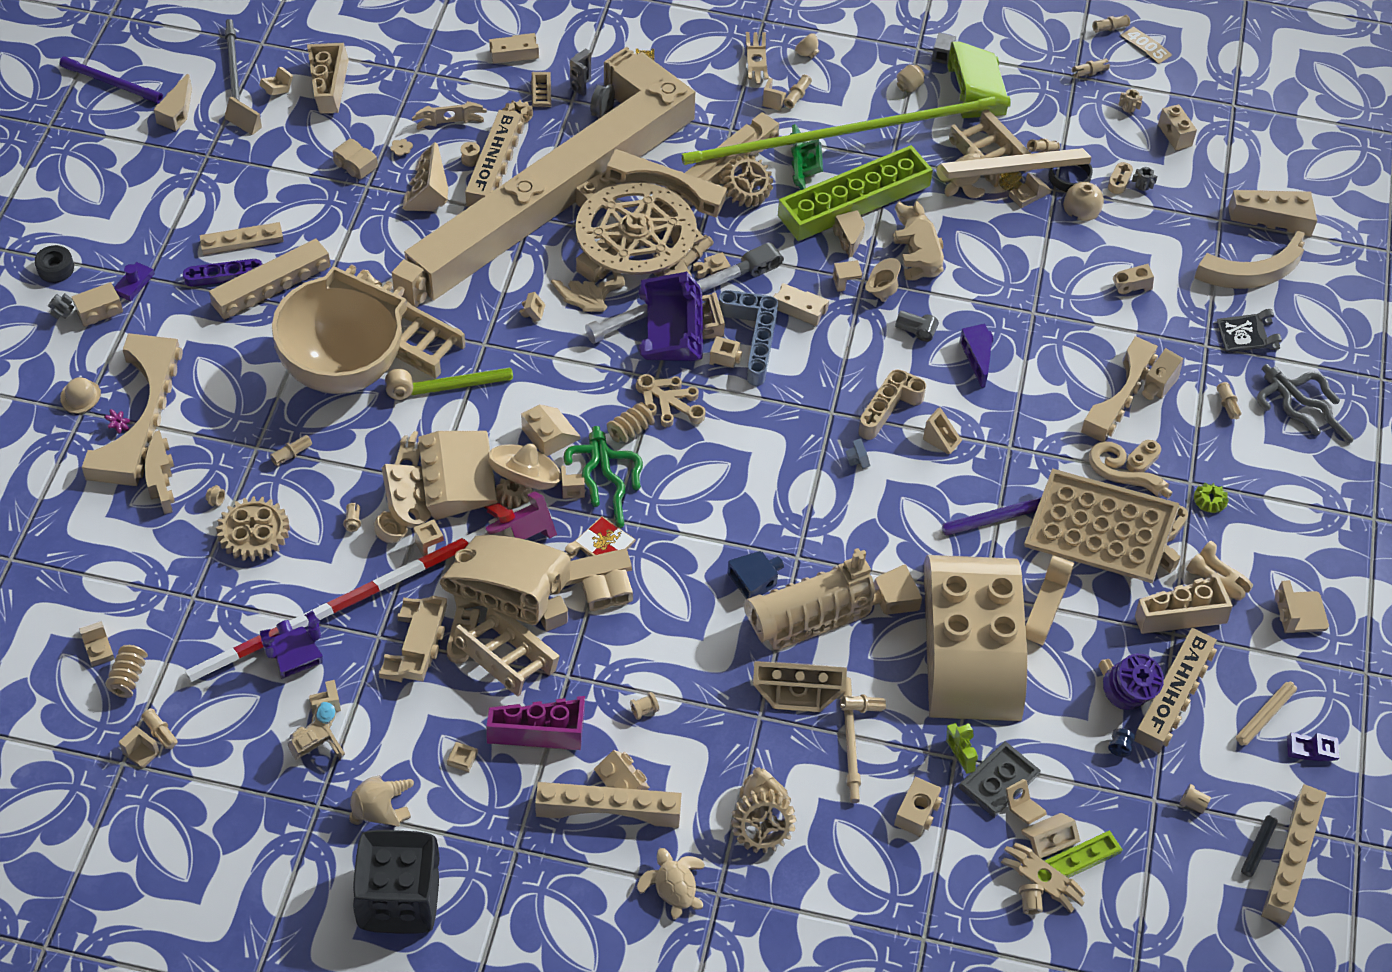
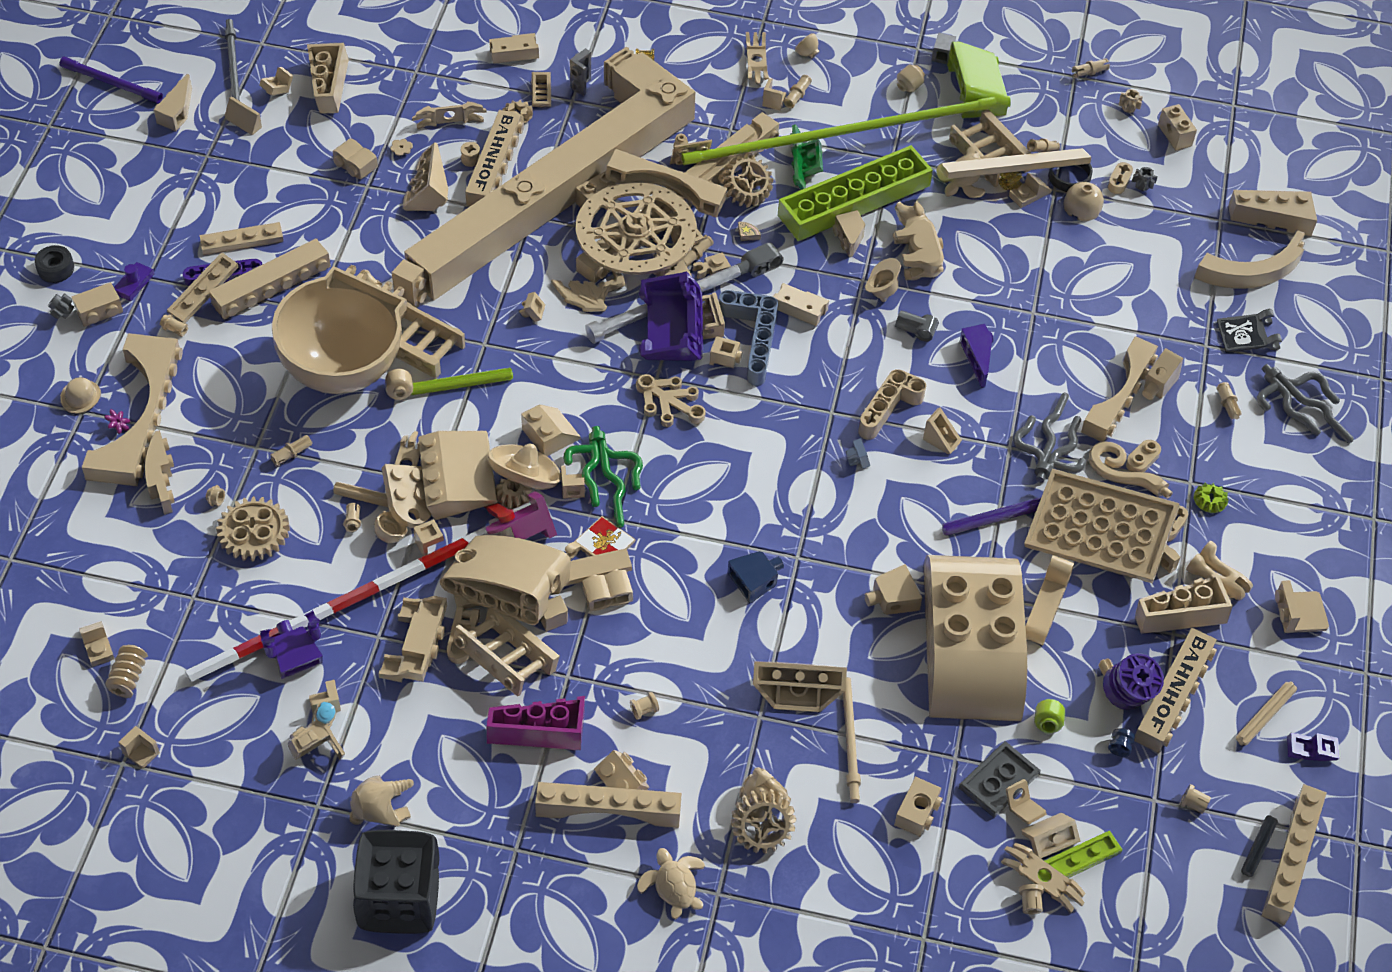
(159, 729): tan axle -> none
(169, 323): none -> tan pin
(198, 291): none -> tan plate
(360, 494): none -> tan axle
(462, 757): tan tile -> none
(602, 100): dark grey hat -> none
(630, 423): tan piece -> none
(682, 146): none -> tan hinge
(748, 231): none -> tan tile
(813, 604): tan piece -> none
(845, 271): tan panel -> none
(862, 703): tan axle -> none
(959, 741): lime hinge -> none
(1046, 460): none -> dark grey plant
(1049, 716): none -> lime head
(1111, 23): tan pin -> none
(1134, 279): tan leg -> none
(1147, 44): tan sticker -> none

